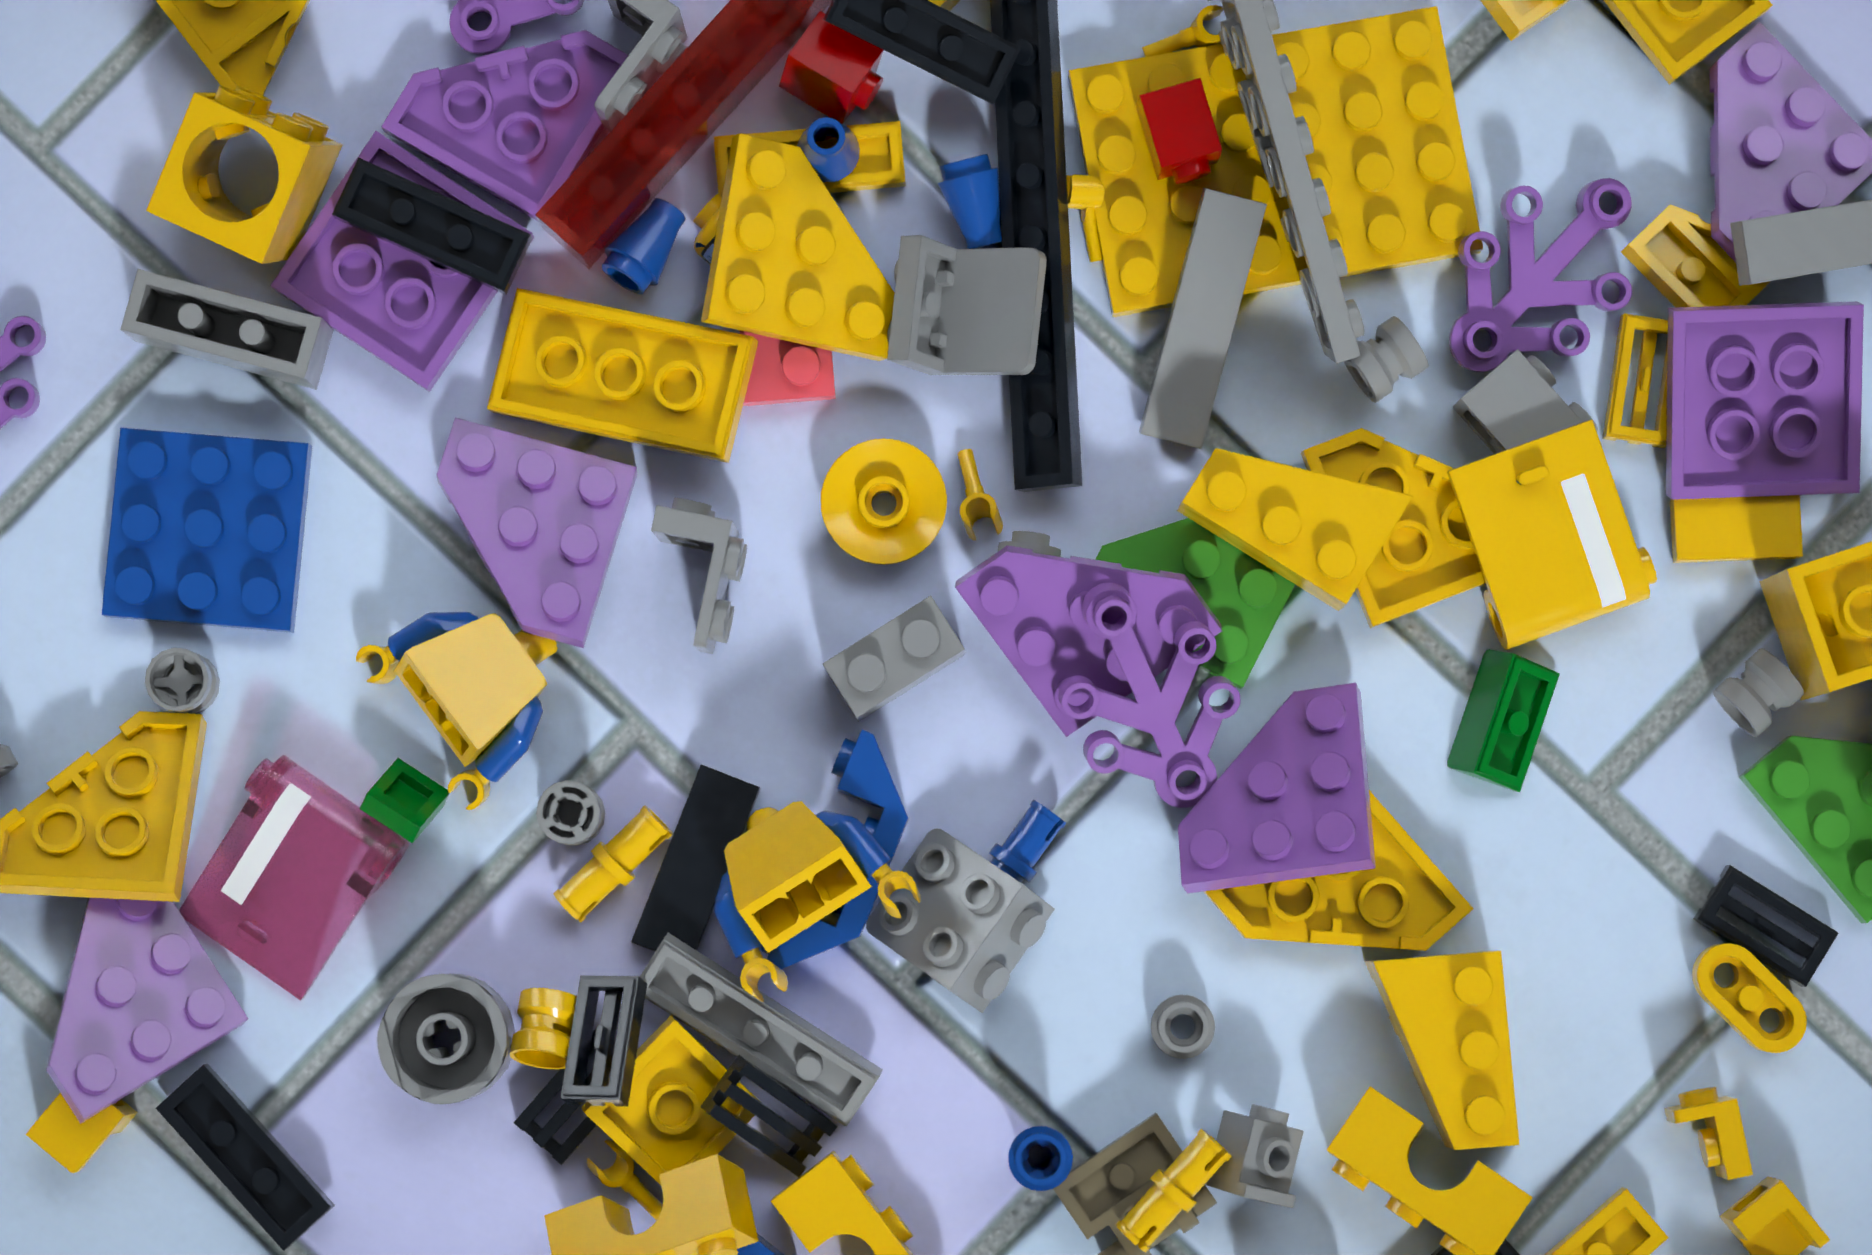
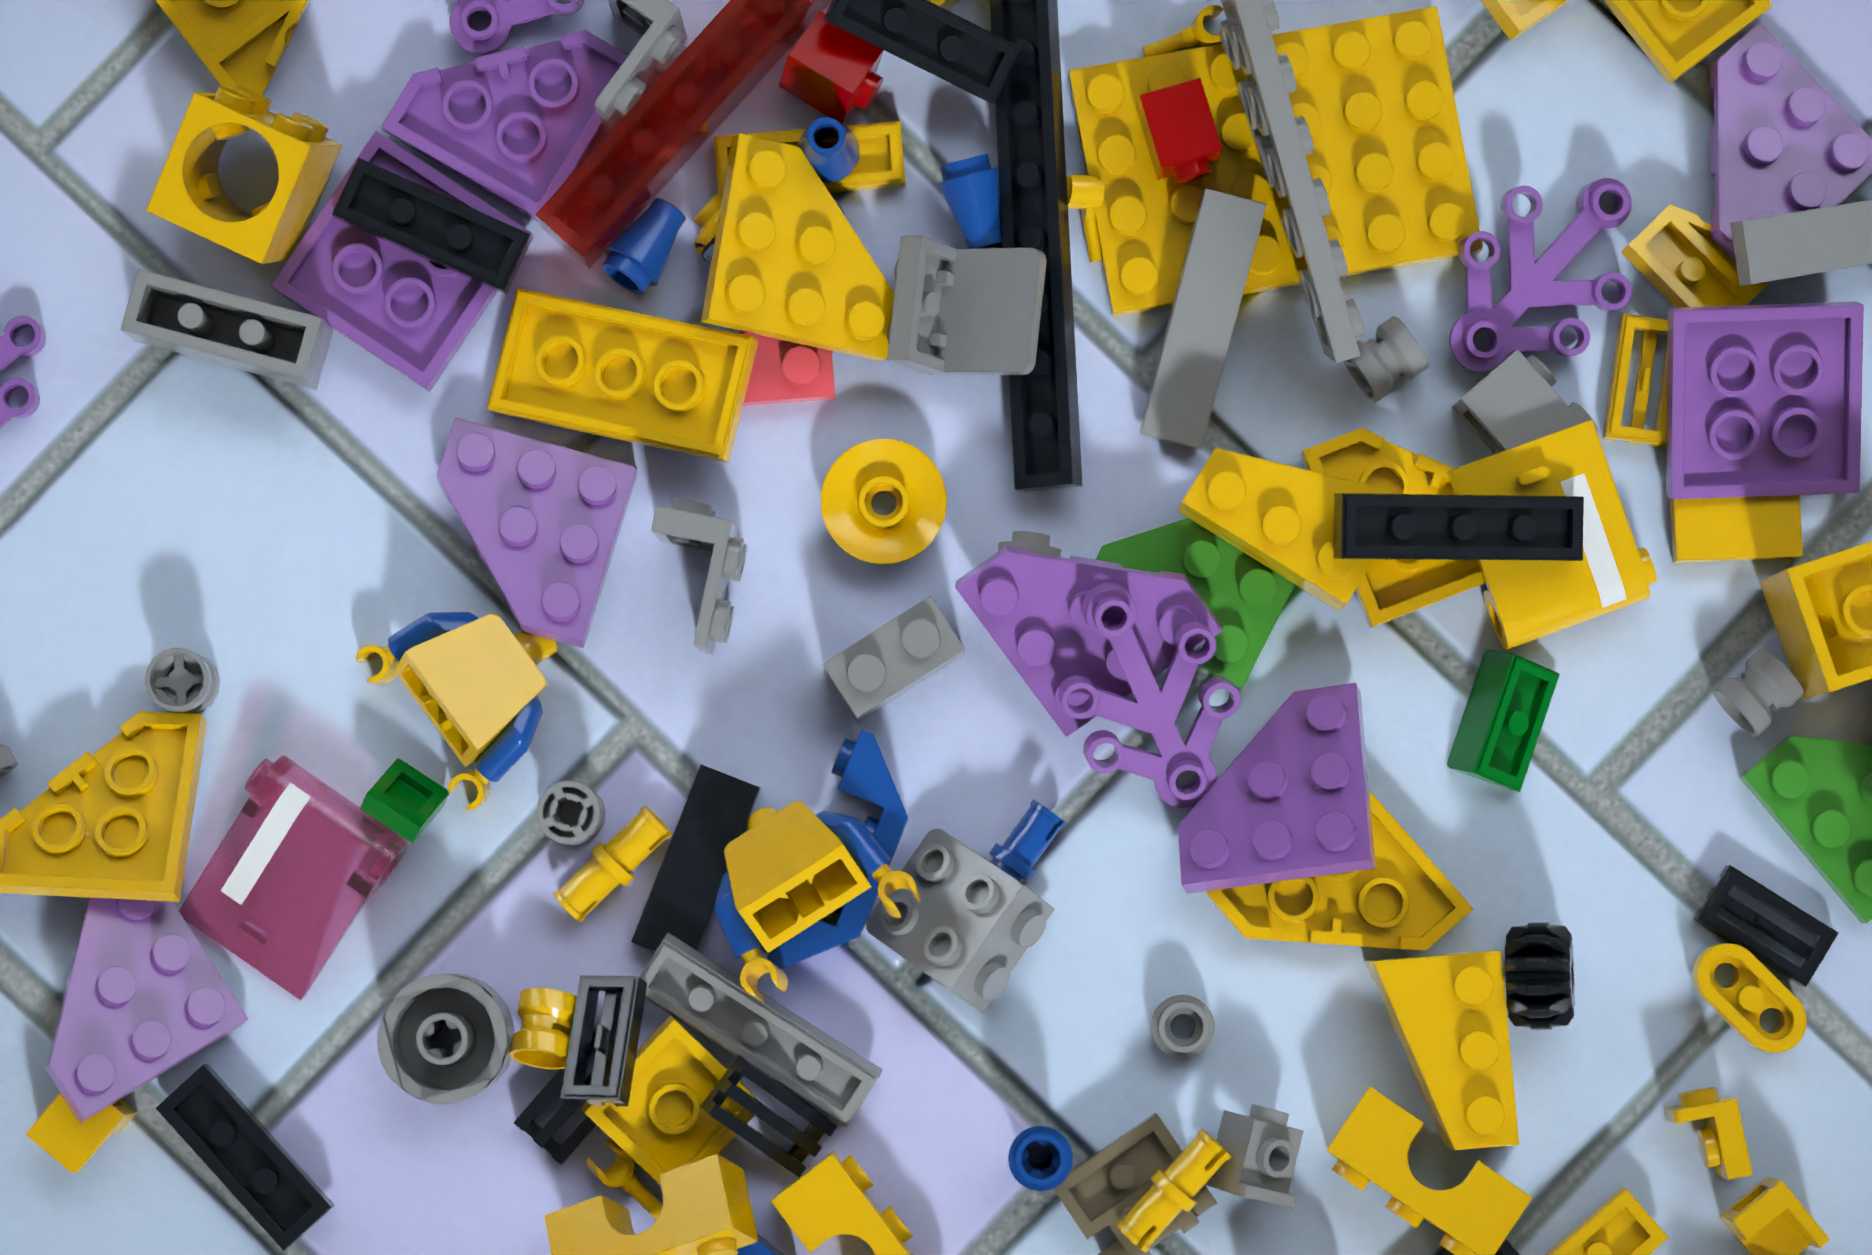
(207, 530): blue plate -> none
(977, 503): yellow hand -> none
(1458, 527): none -> black tile
(1539, 976): none -> black gear

